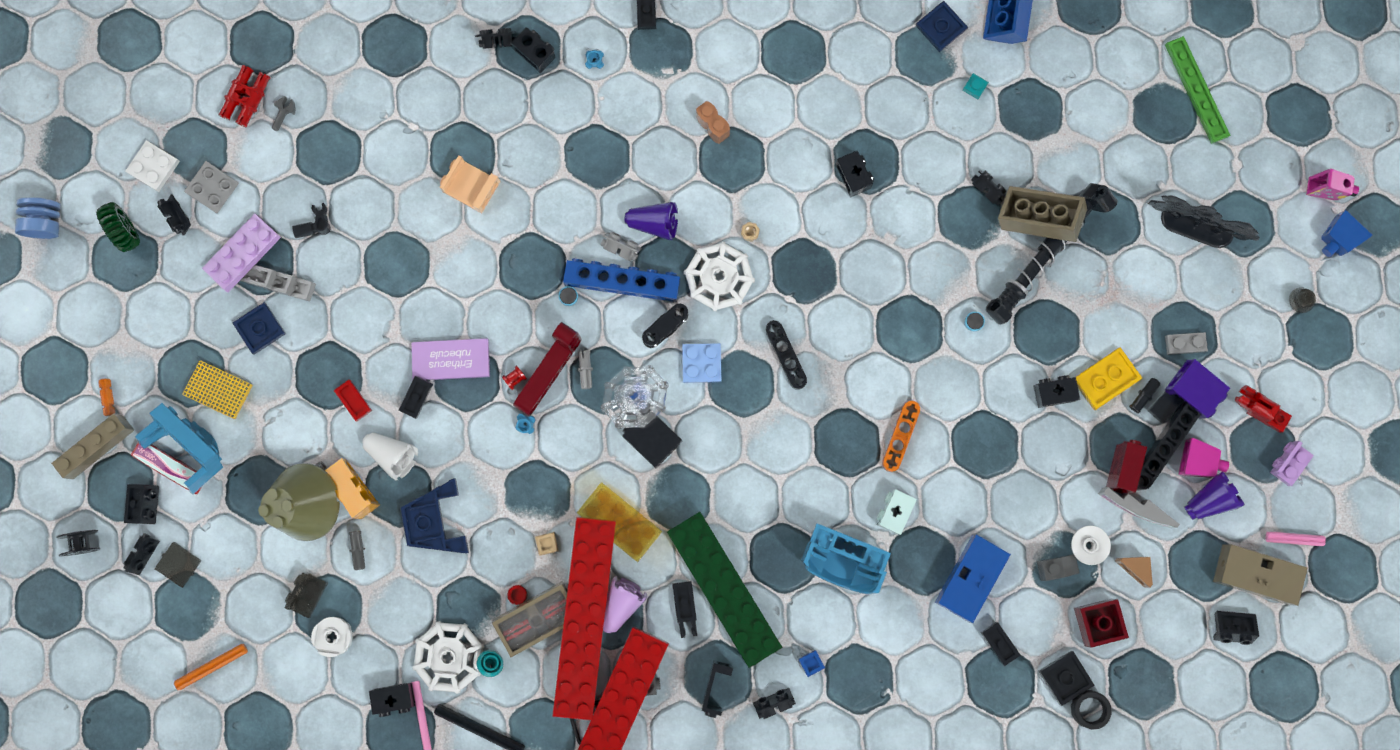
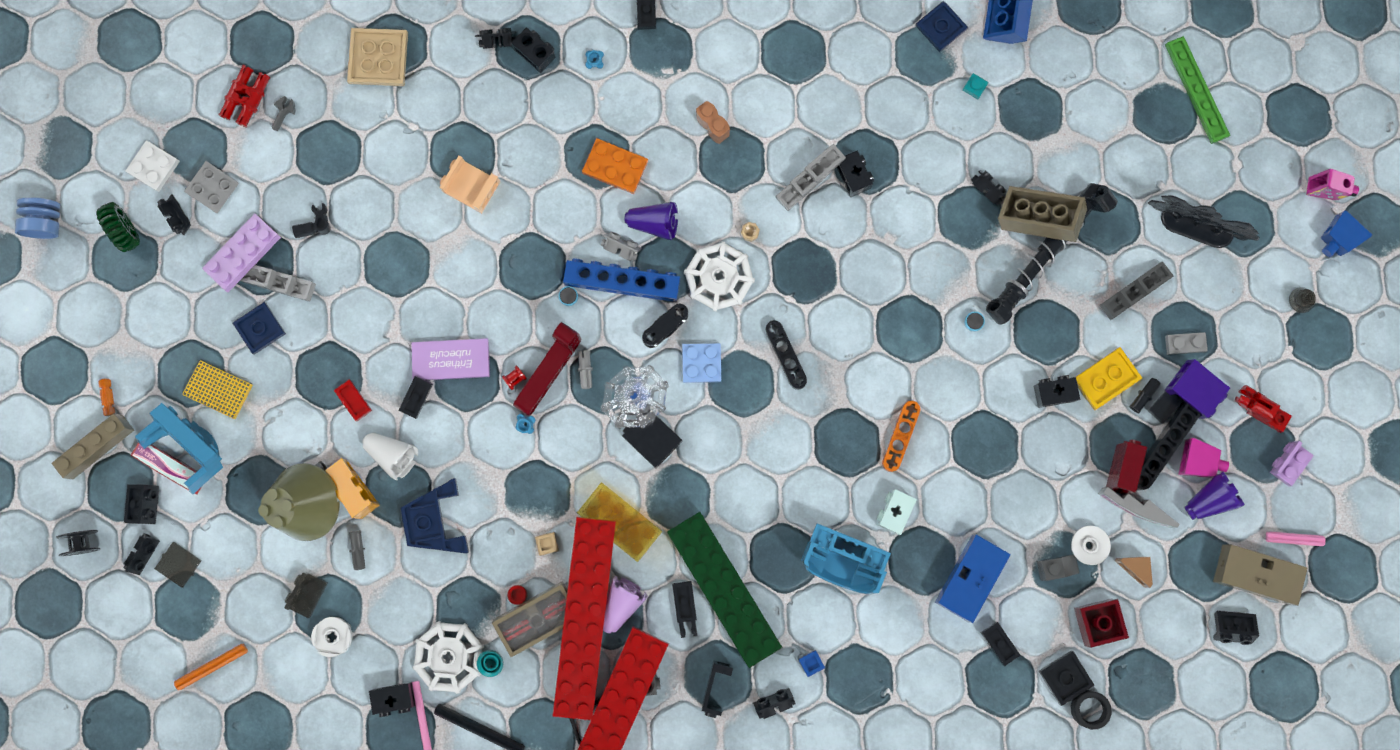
(377, 57): none -> tan plate
(615, 166): none -> orange plate
(810, 177): none -> light grey slope
(1136, 290): none -> dark grey slope

